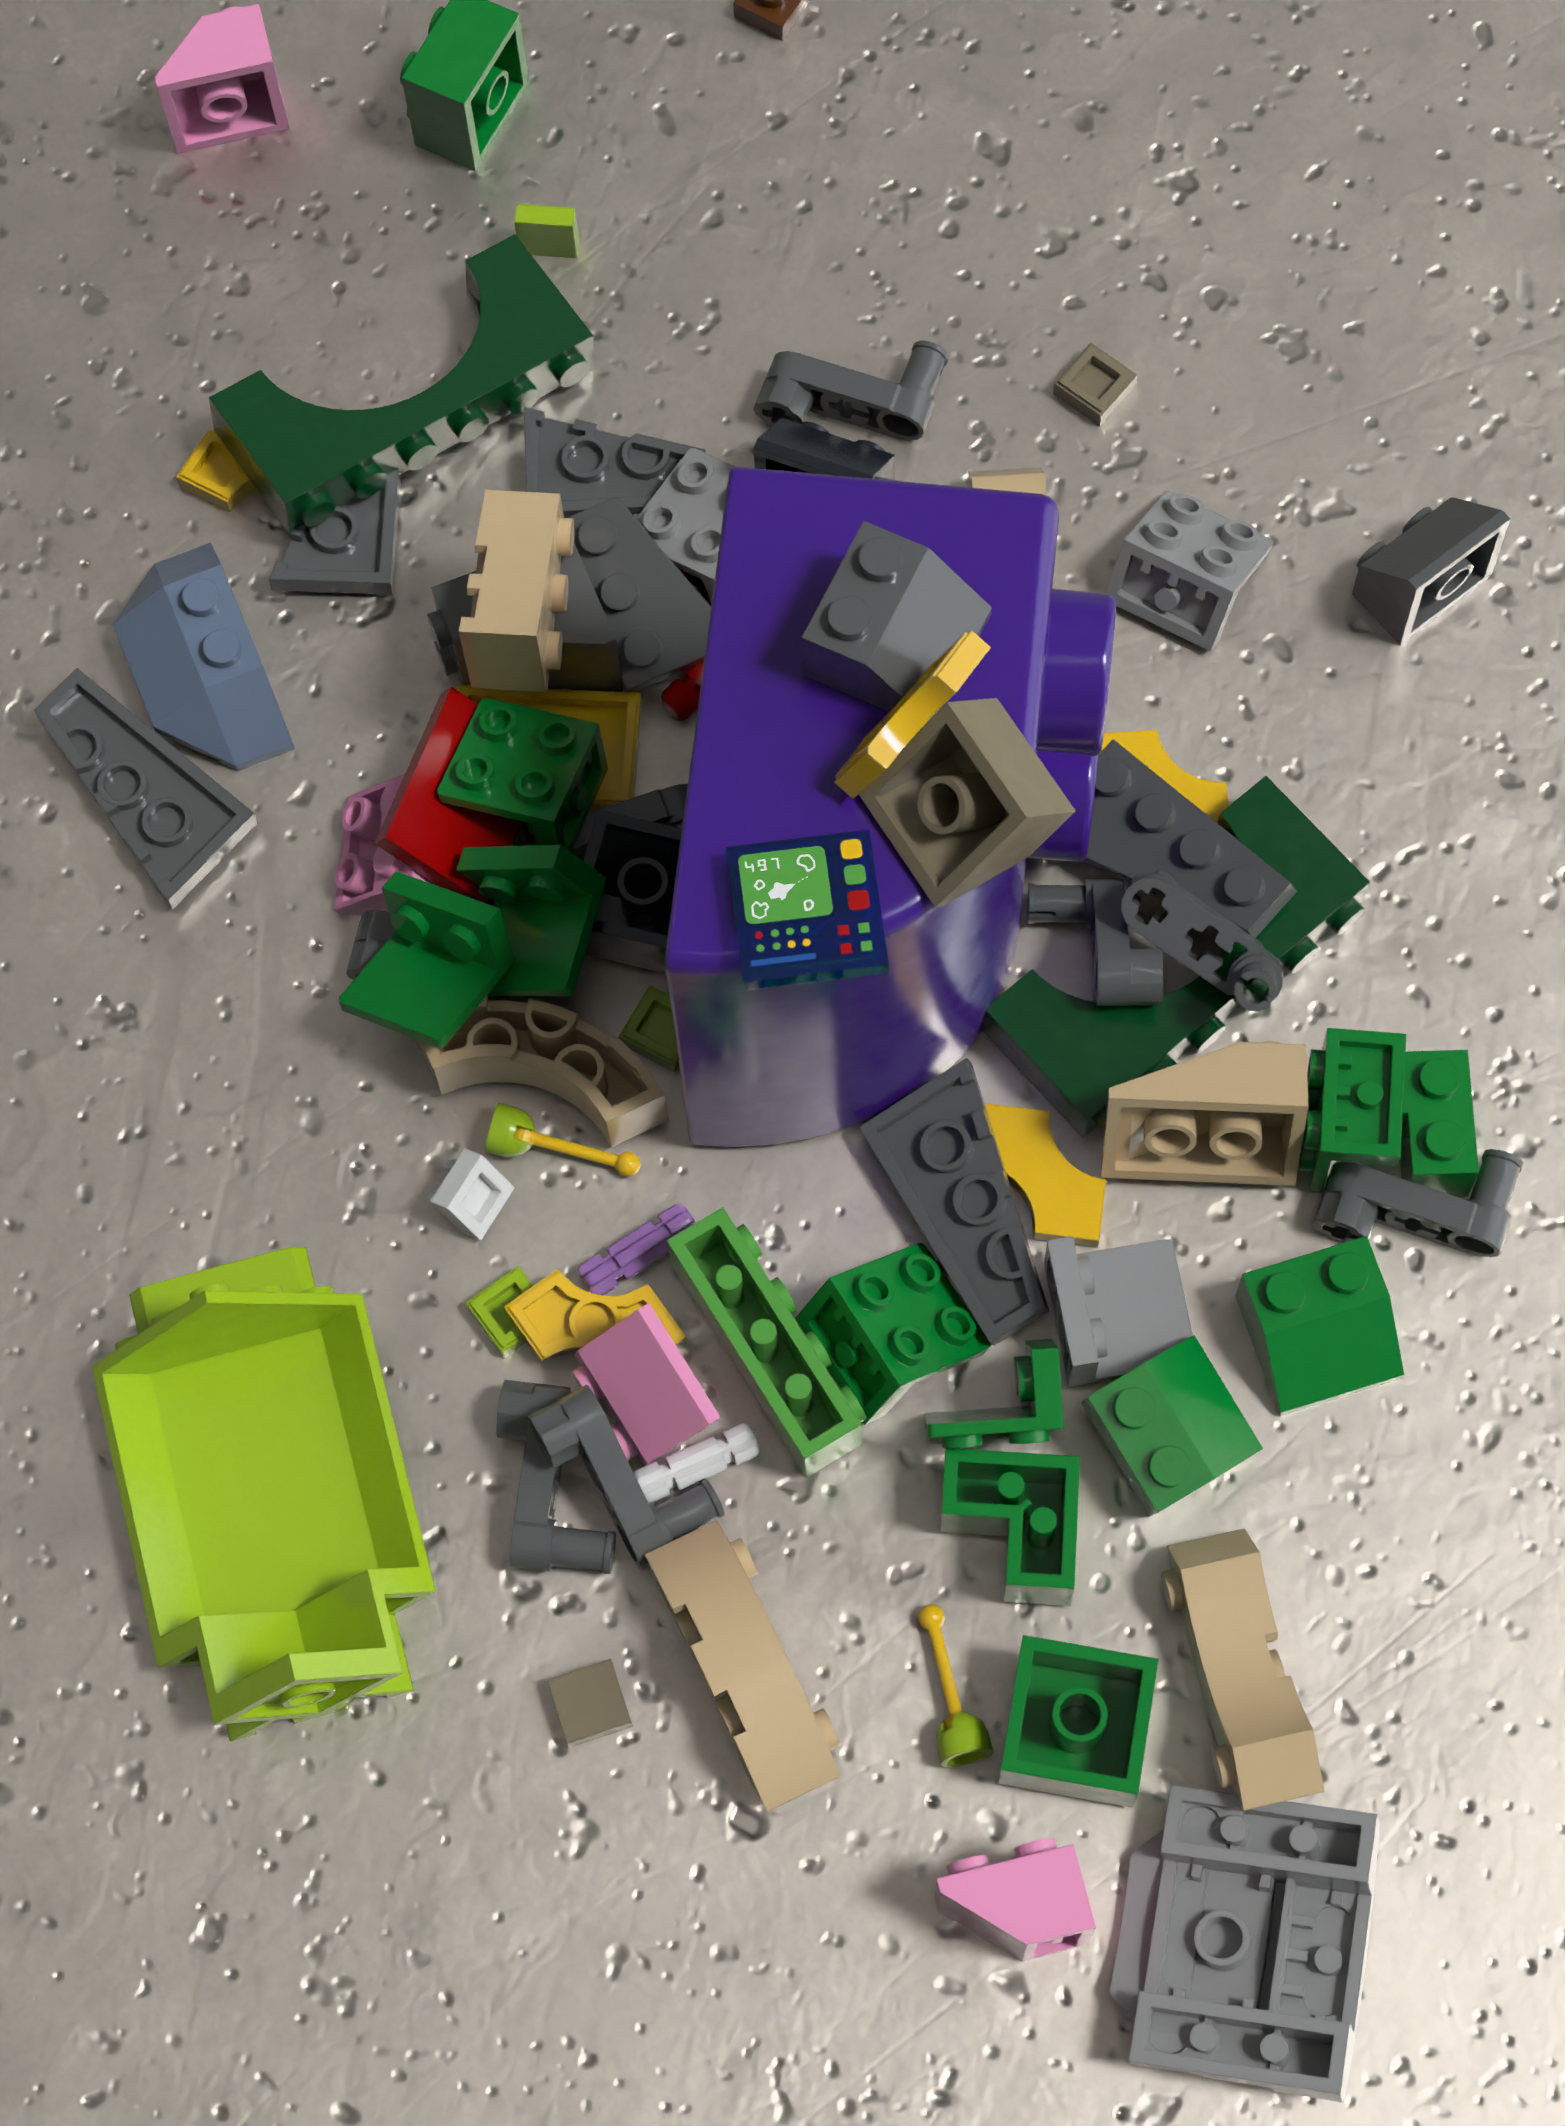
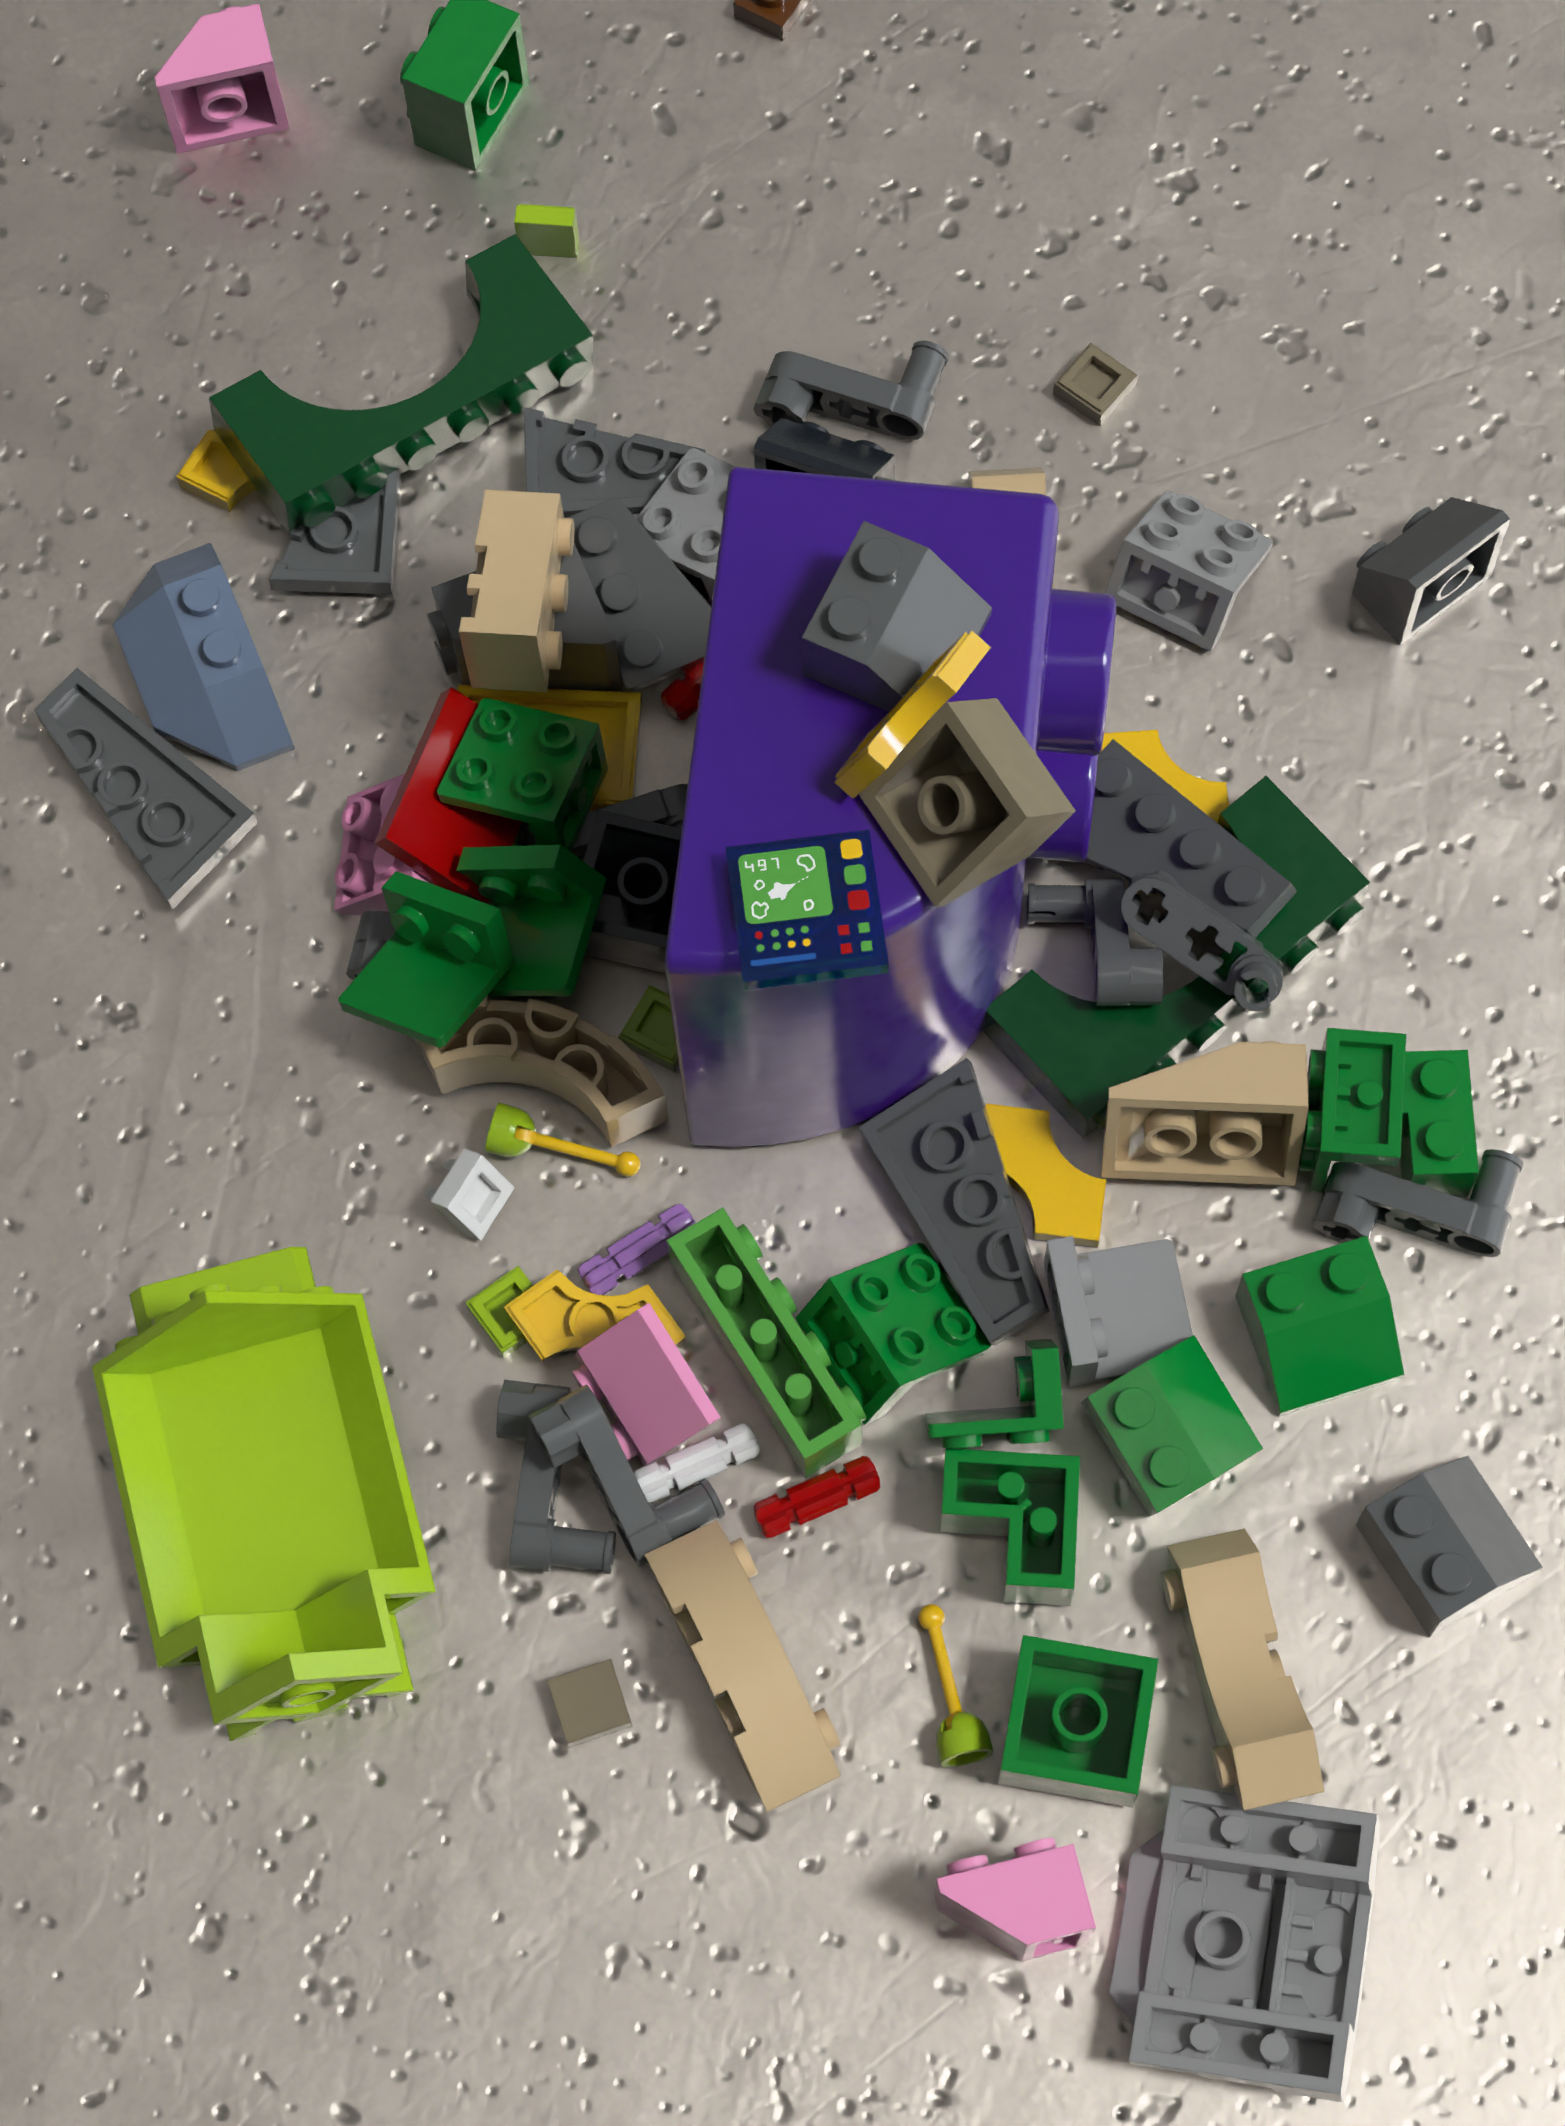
(816, 1496): none -> red axle
(1446, 1543): none -> dark grey slope

